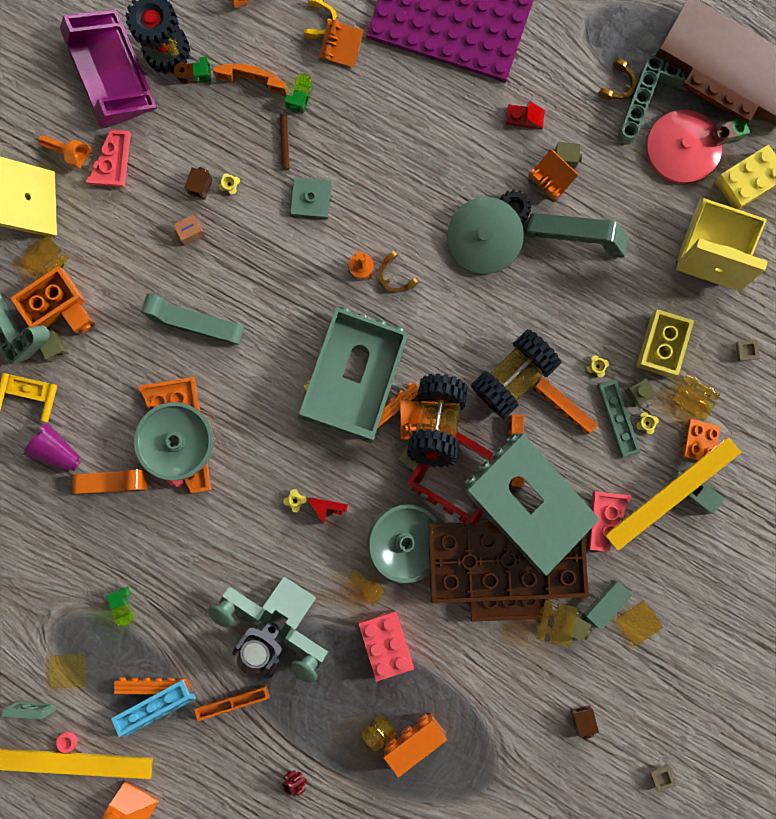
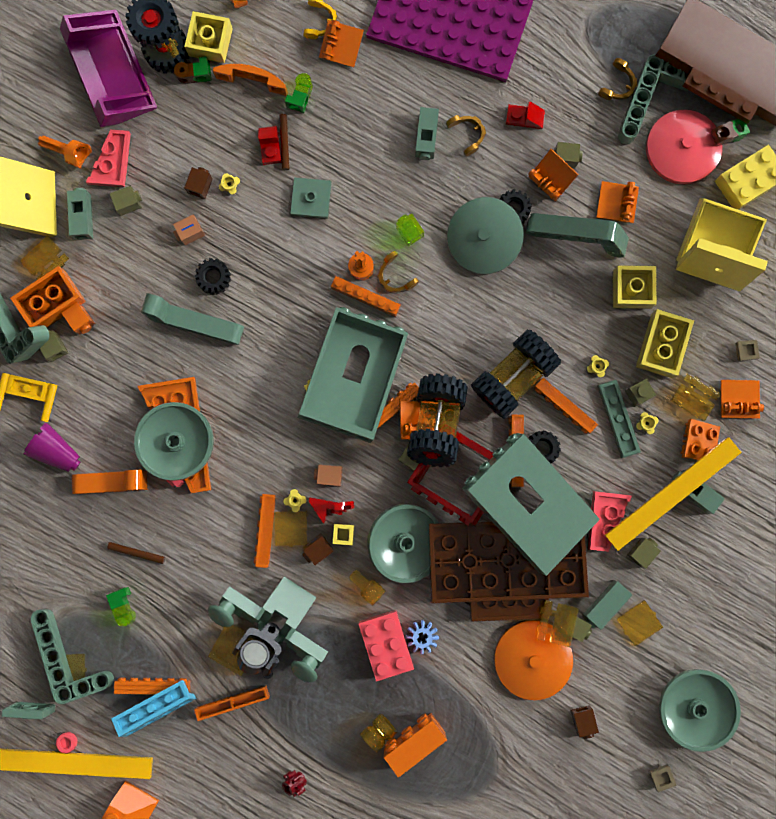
(61, 663): none -> sand green beam
(80, 214): none -> sand green brick
(126, 200): none -> olive brick
(136, 553): none -> reddish brown bar
(202, 271): none -> black tyre
(208, 37): none -> light yellow brick
(224, 647): none -> clear yellow plate
(265, 527): none -> orange piece
(269, 145): none -> red slope
(290, 528): none -> clear yellow piece
(317, 549): none -> reddish brown brick
(328, 475): none -> nougat brick
(343, 534): none -> light yellow brick
(344, 505): none -> red tile
(365, 296): none -> orange piece
(409, 229): none -> clear neon green brick
(415, 635): none -> light blue gear
(426, 133): none -> sand green brick
(457, 119): none -> pearl gold piece
(529, 665): none -> orange dish
(552, 442): none -> black tyre
(617, 201): none -> orange hinge
(634, 287): none -> light yellow brick
(644, 552): none -> olive brick
(699, 710): none -> sand green dish
(740, 399): none -> orange hinge

